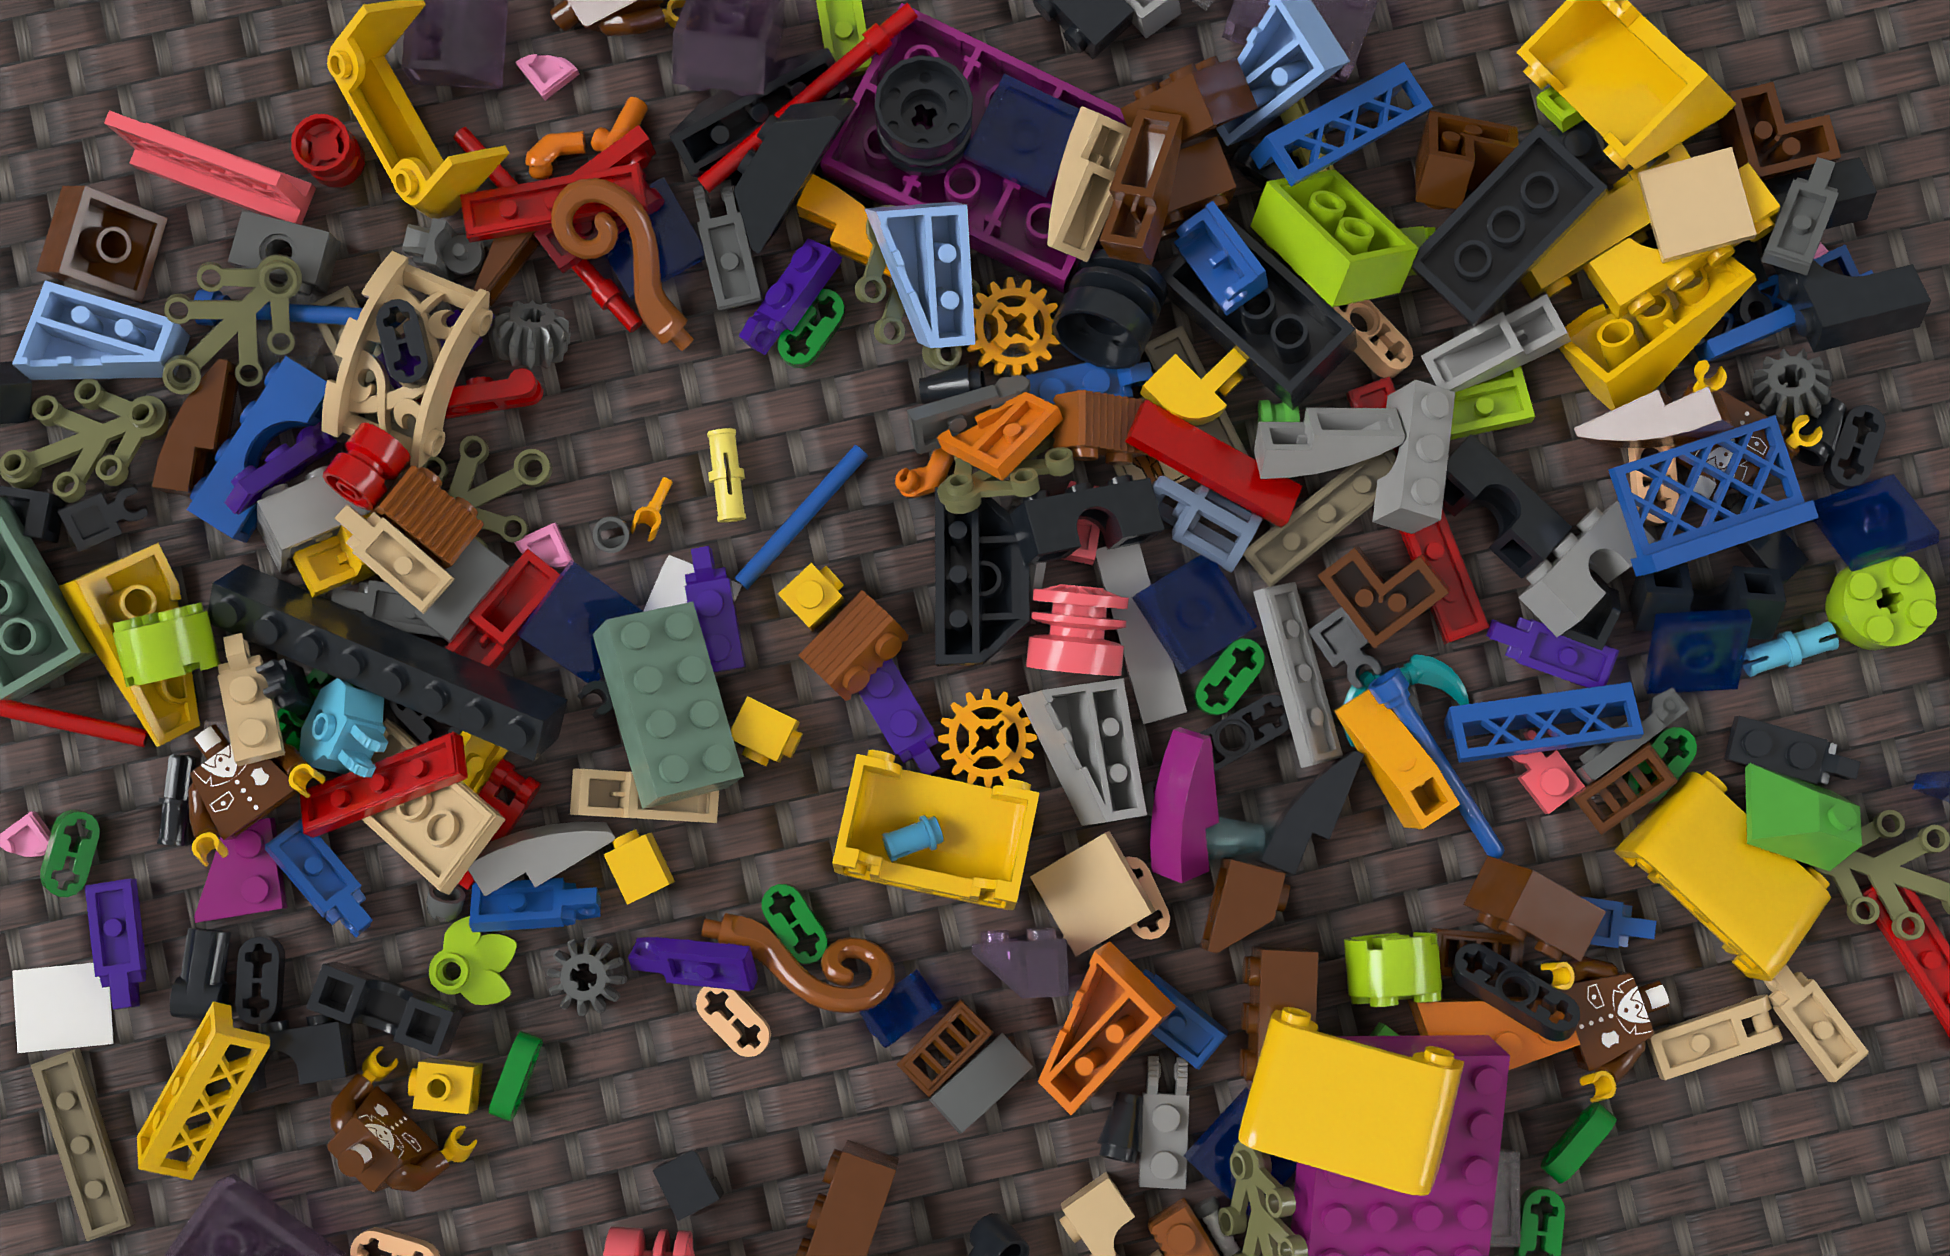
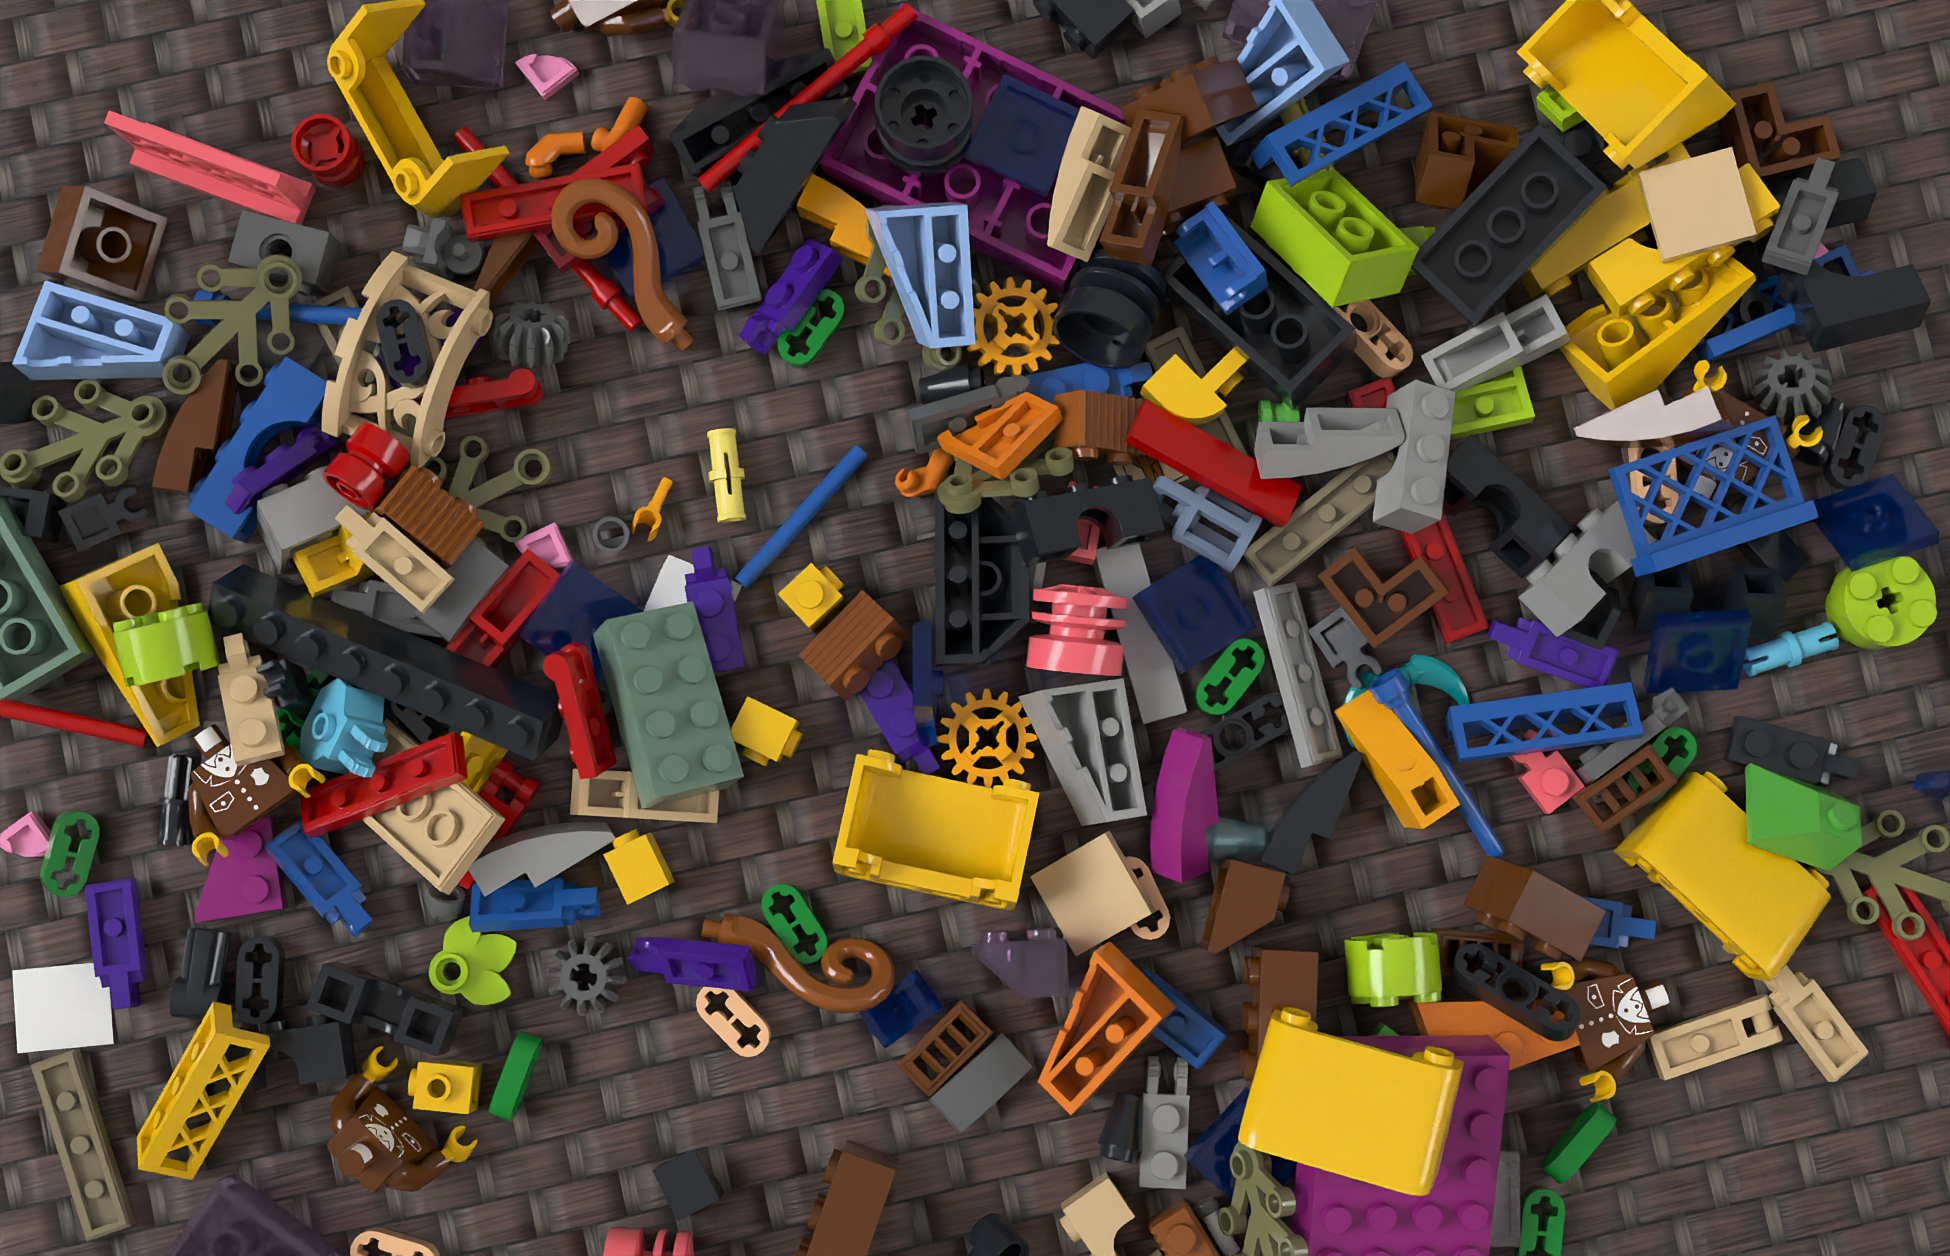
(581, 709): none -> red plate
(913, 838): dark azure pin -> none
(927, 684): none -> clear blue plate

